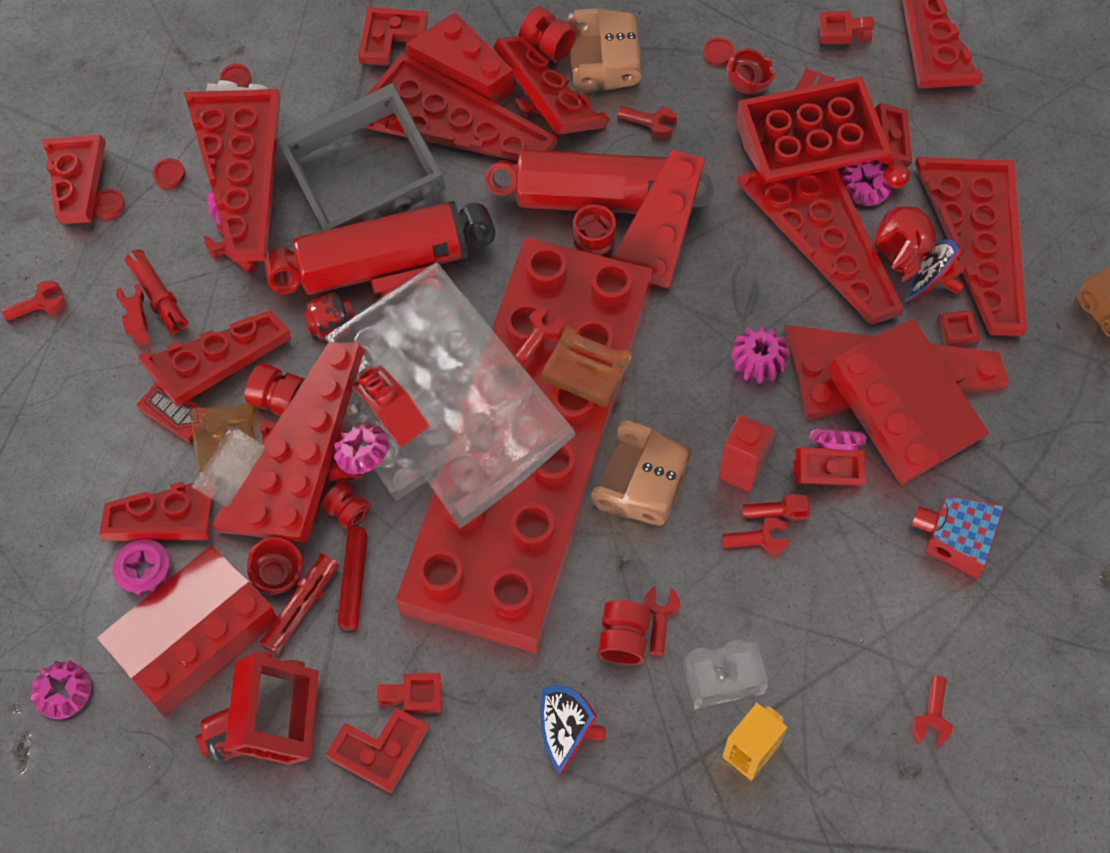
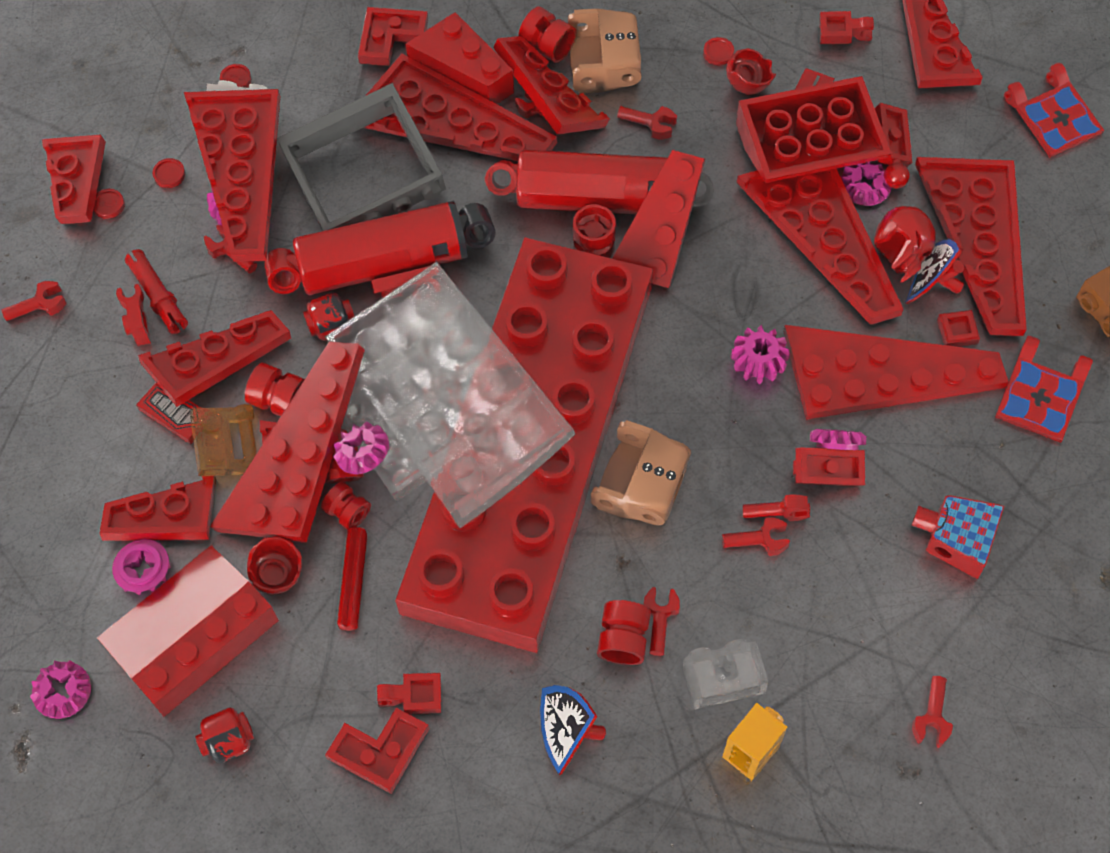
(228, 467): clear brick -> none
(241, 732): red window -> none
(308, 591): red pin -> none
(390, 404): red slope -> none
(539, 334): red bar -> none
(582, 374): clear orange plate -> none
(746, 452): red slope -> none
(906, 400): red slope -> none
(1040, 396): none -> red flag
(1057, 116): none -> red flag

